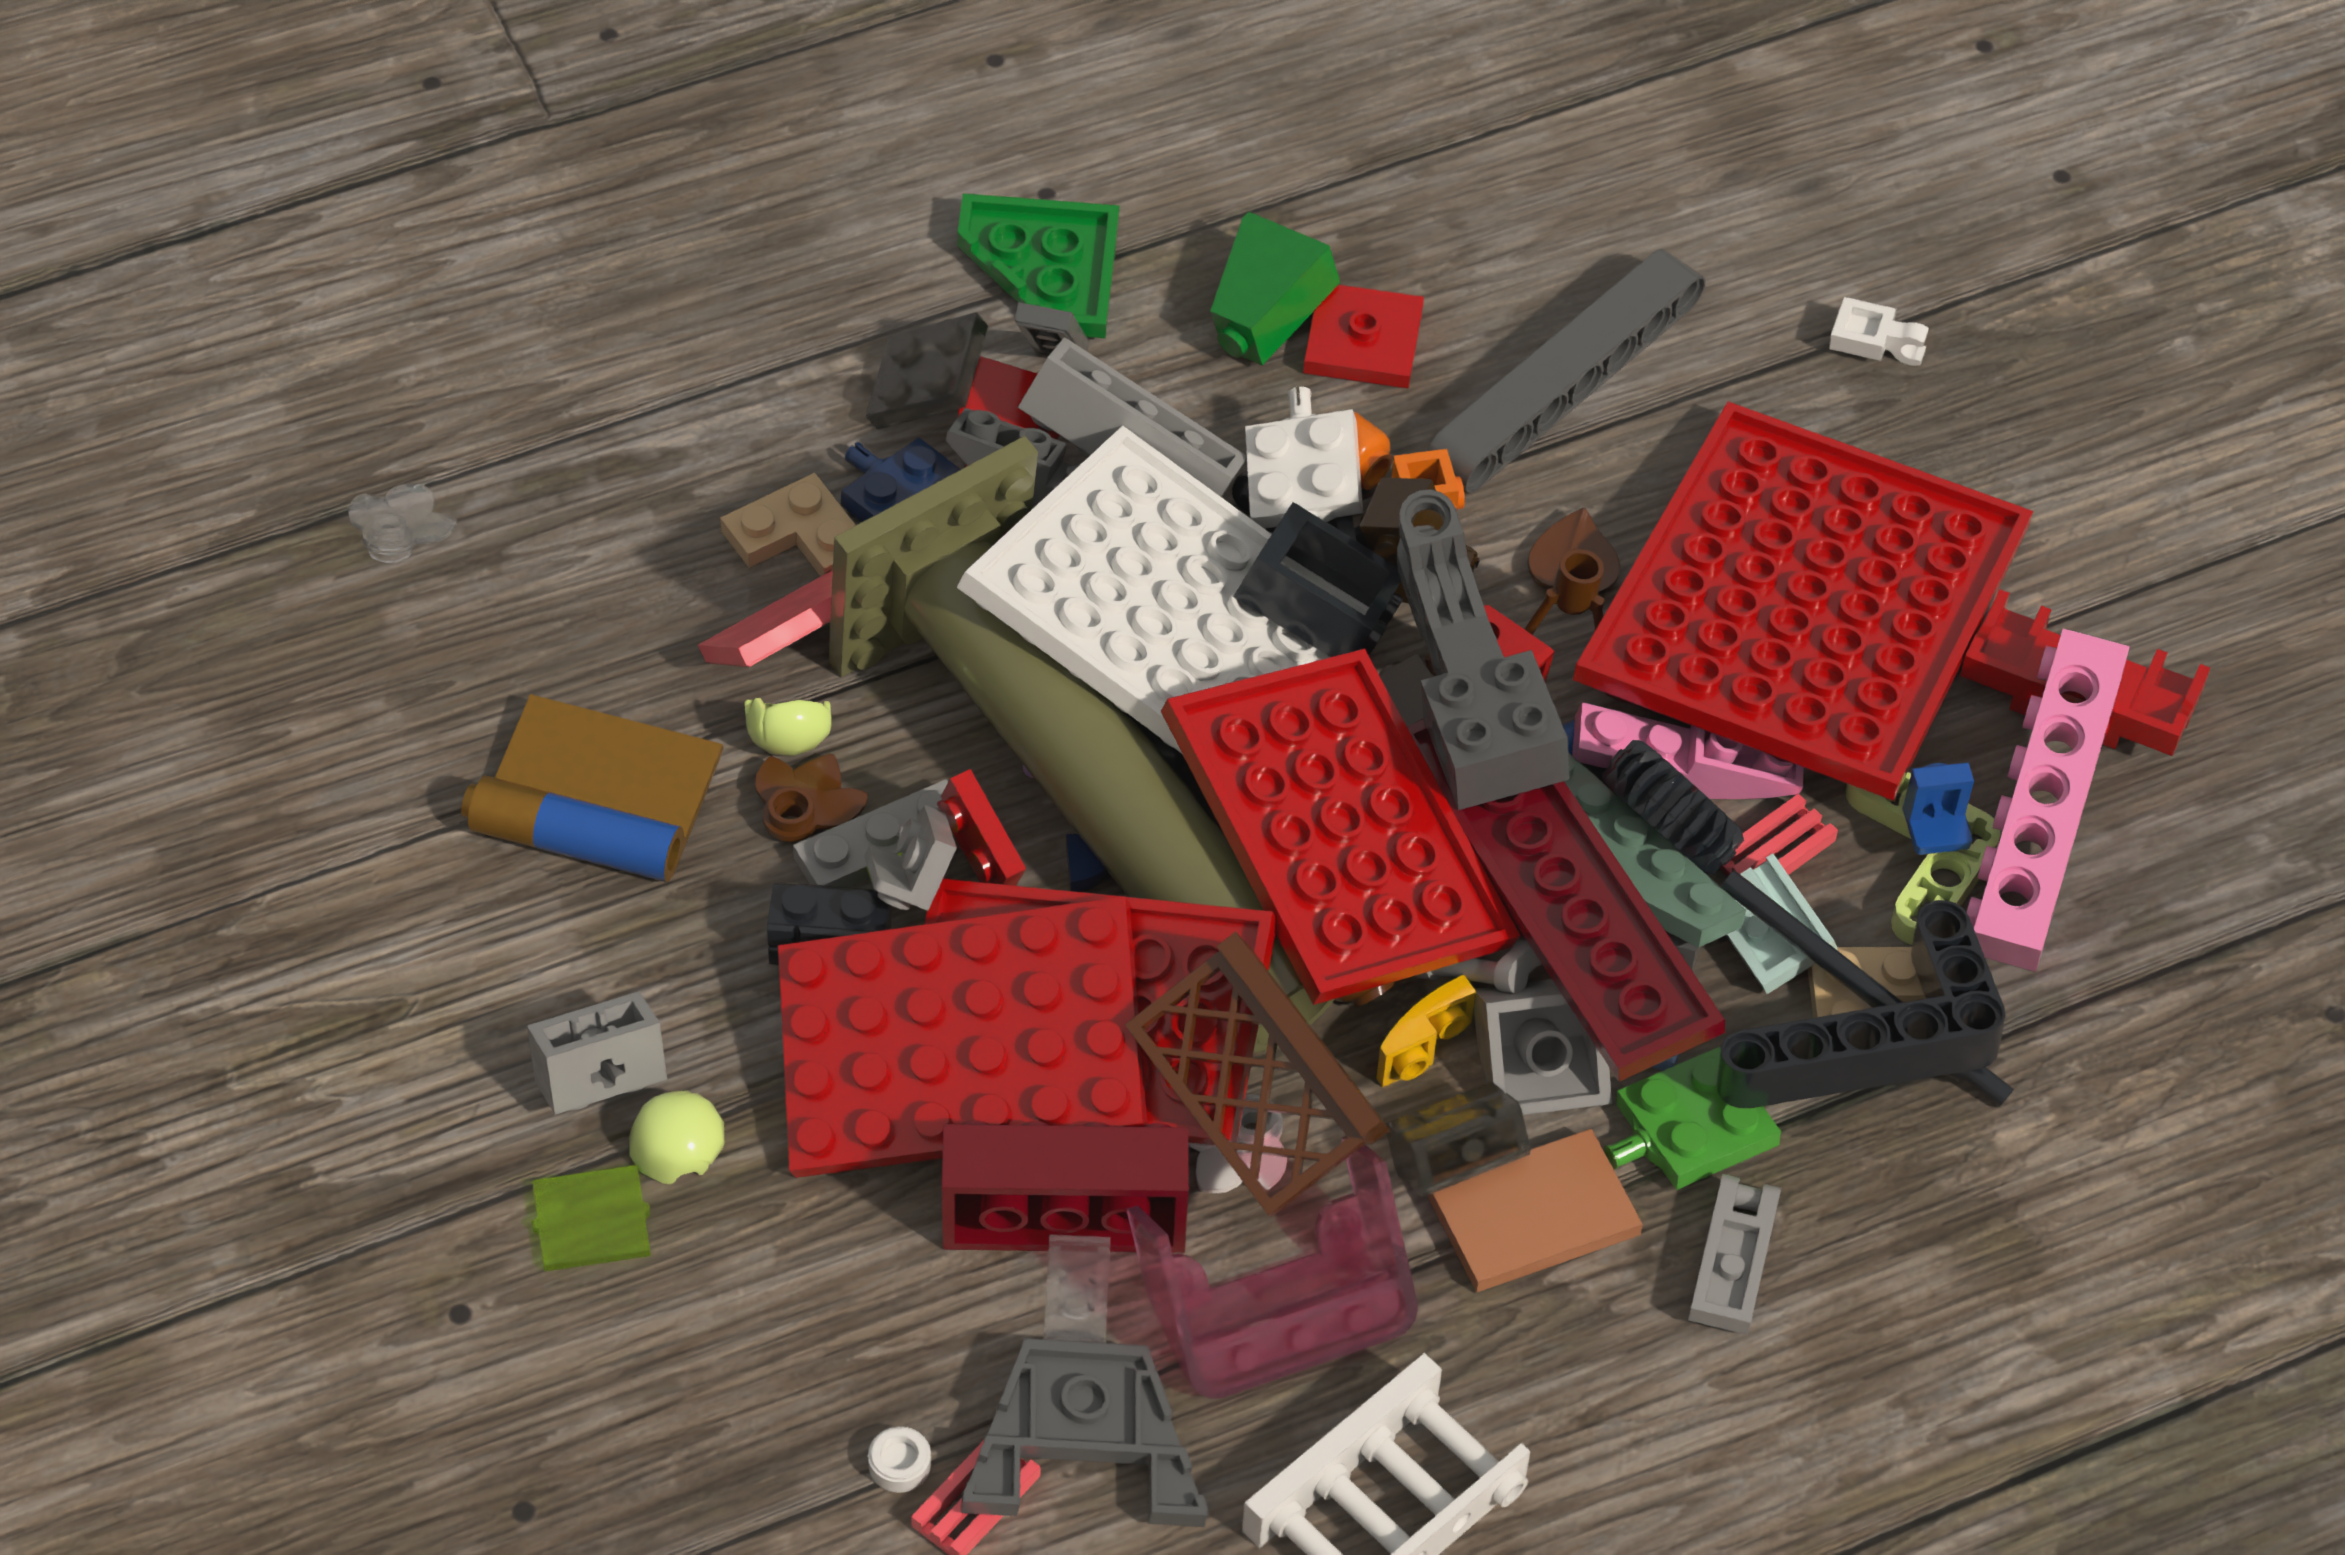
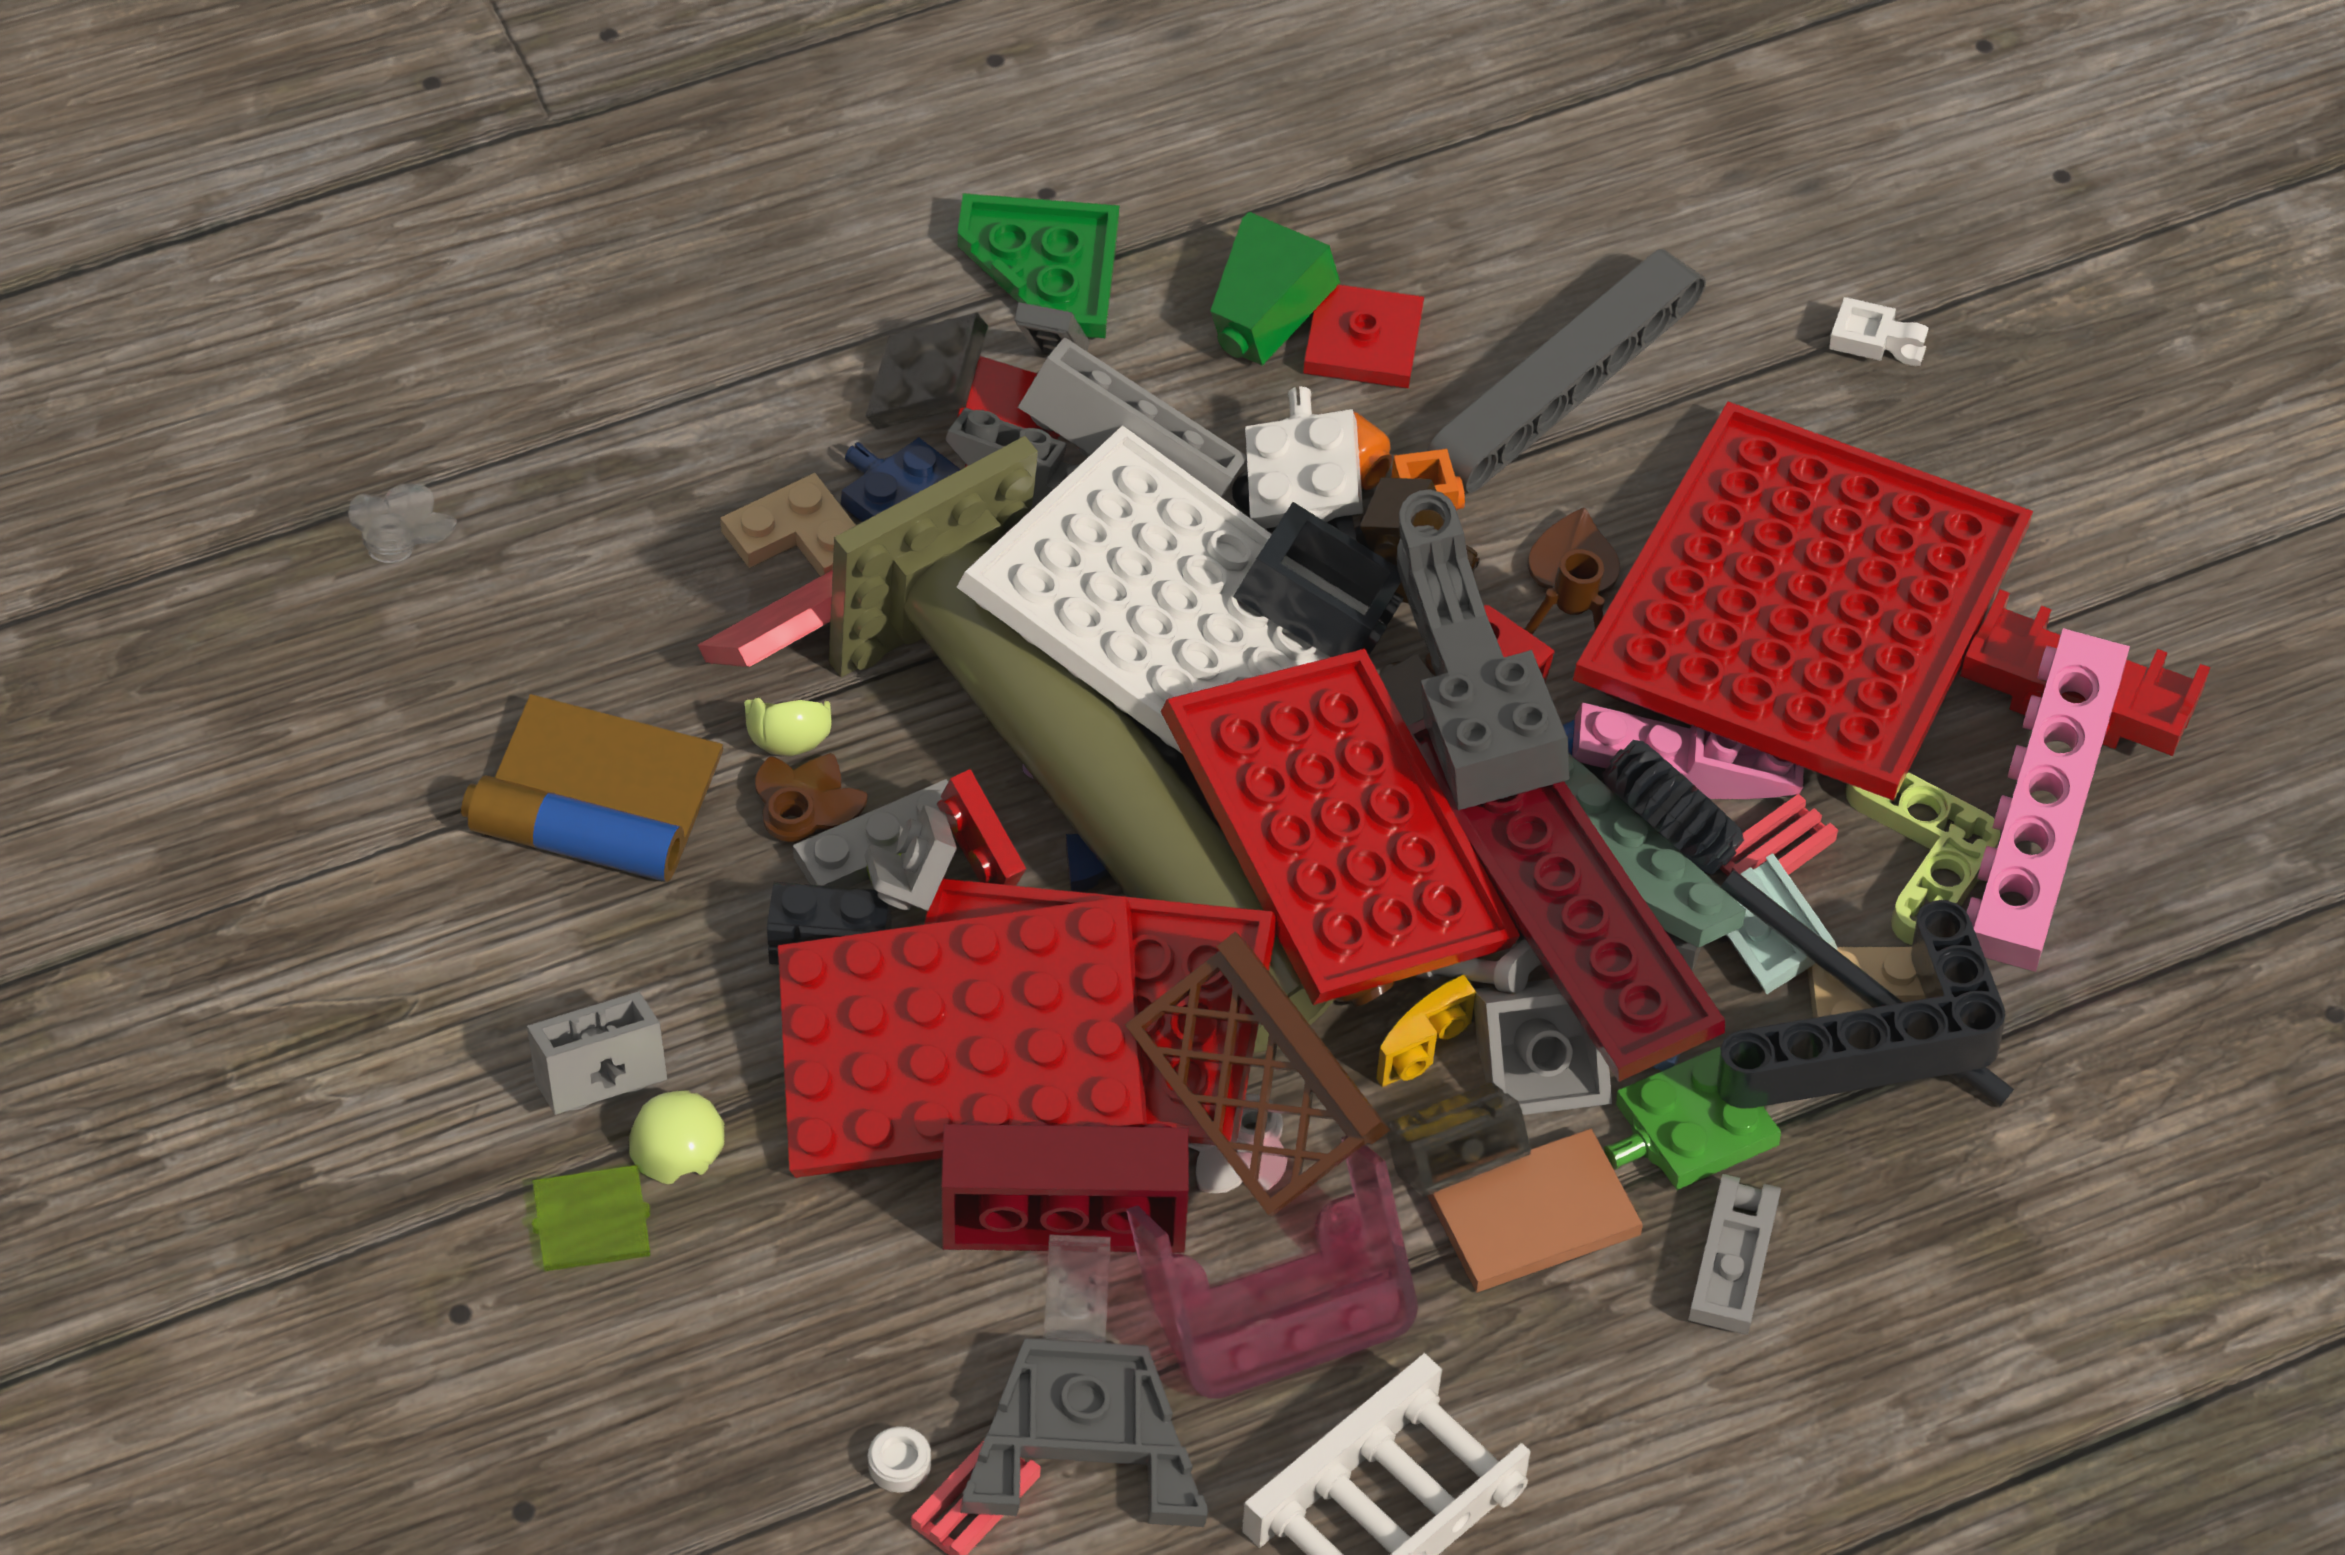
(1937, 807): blue bracket -> none

